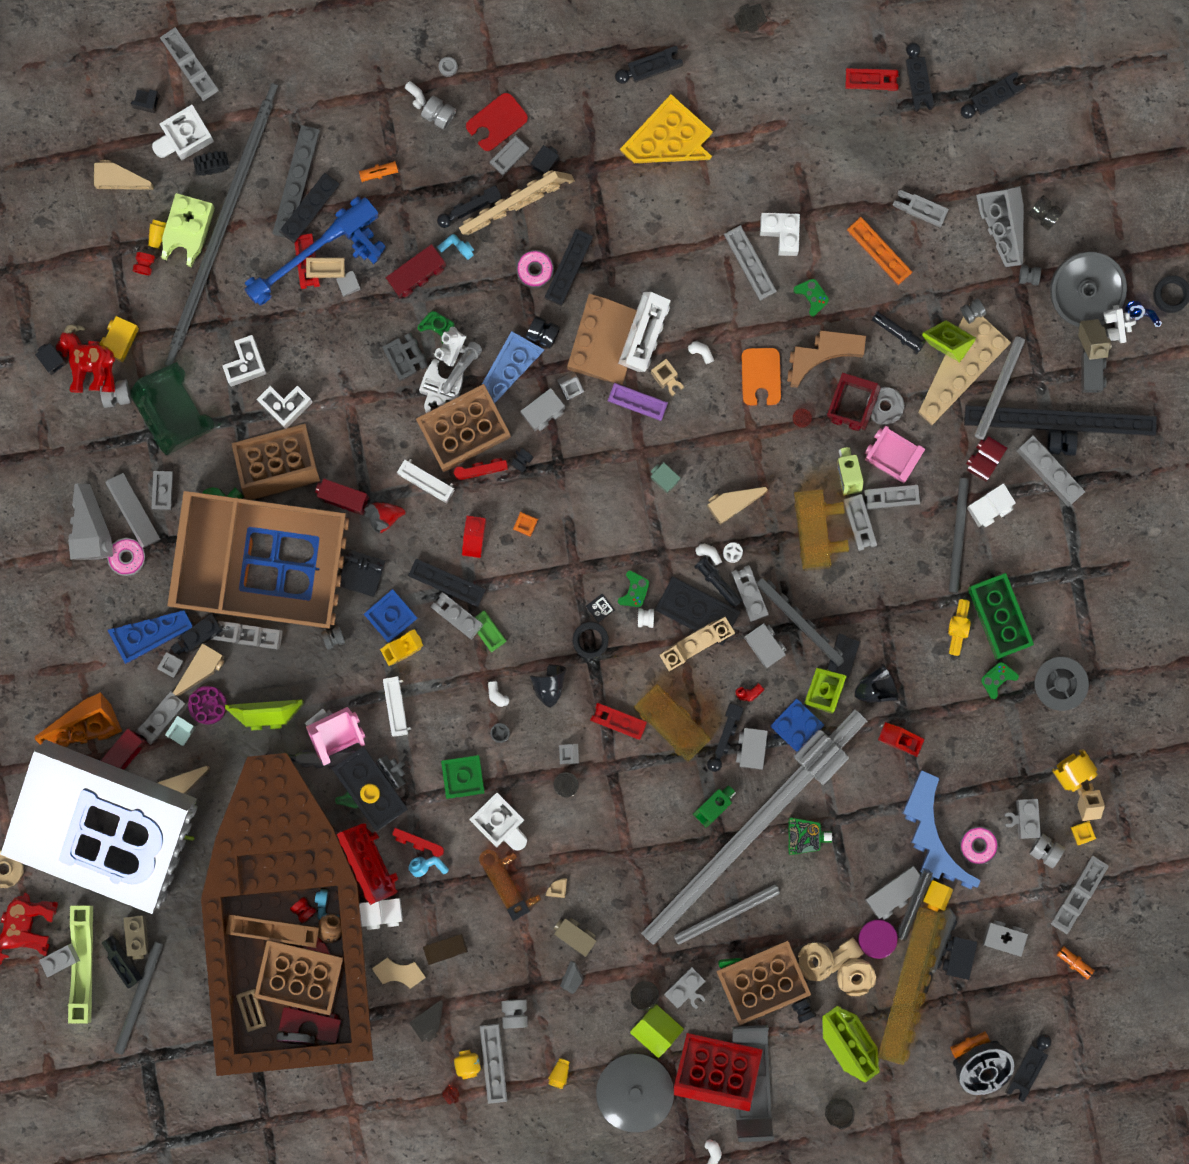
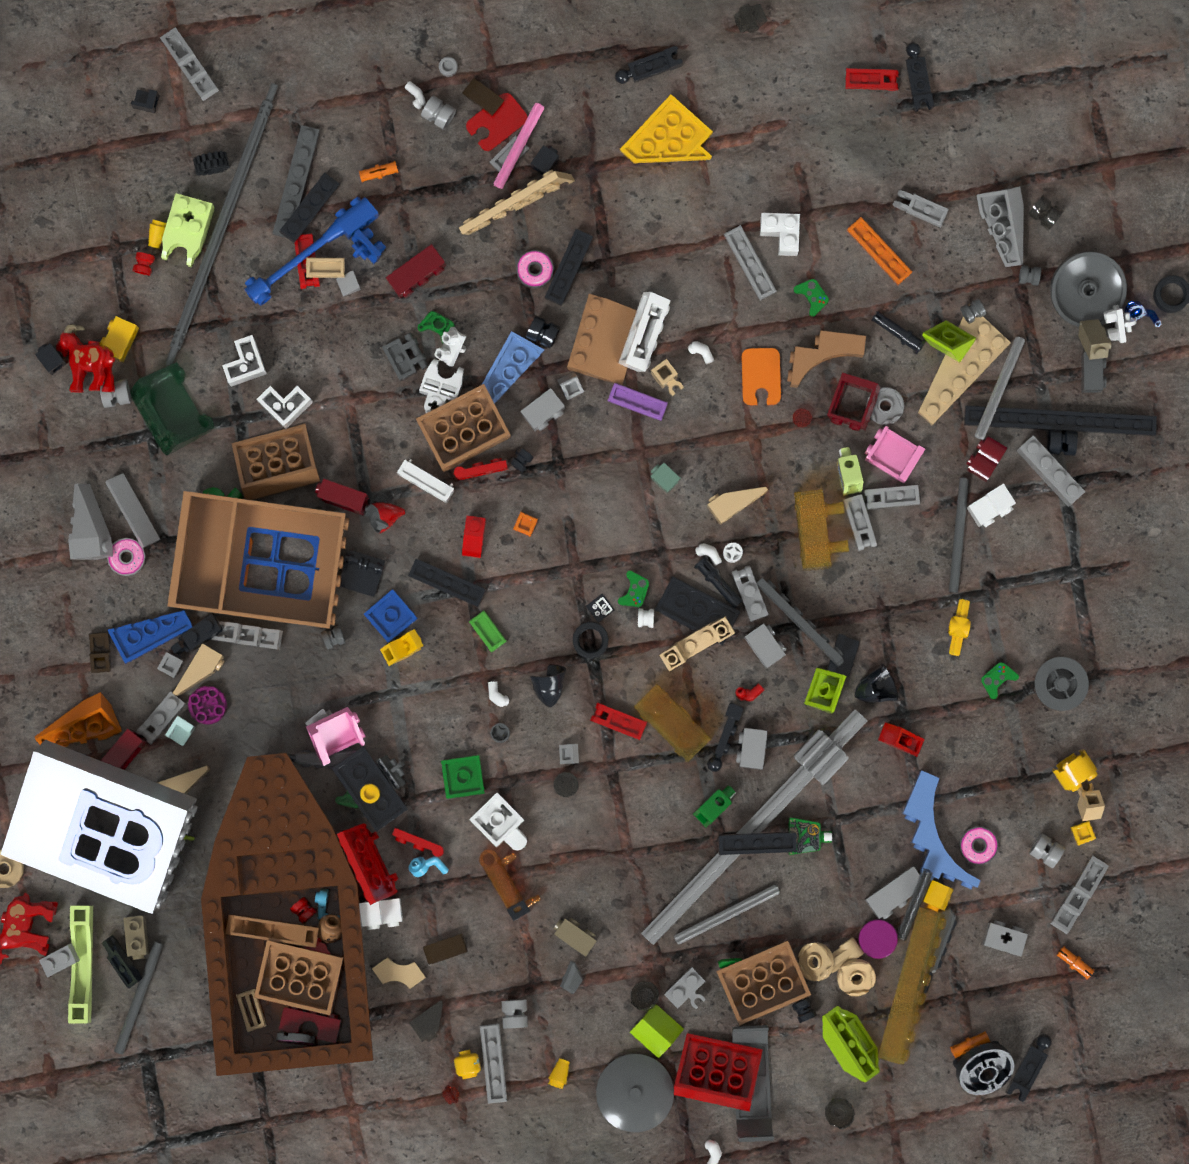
(100, 652): none -> dark brown slope
(112, 176): tan slope -> none
(162, 490): light grey plate -> none
(183, 133): white brick -> none
(265, 713): lime wedge -> none
(395, 706): white container -> none
(457, 616): light grey plate -> none
(464, 248): medium azure plate -> none
(471, 352): light grey plant -> none
(477, 202): black plate -> none
(482, 96): none -> dark brown slope
(518, 146): none -> bright pink axle
(557, 888): tan tile -> none
(757, 843): none -> black plate
(796, 725): blue plate -> none
(960, 957): black brick -> none
(992, 96): black plate -> none
(1000, 616): green brick -> none
(1026, 819): light grey brick -> none

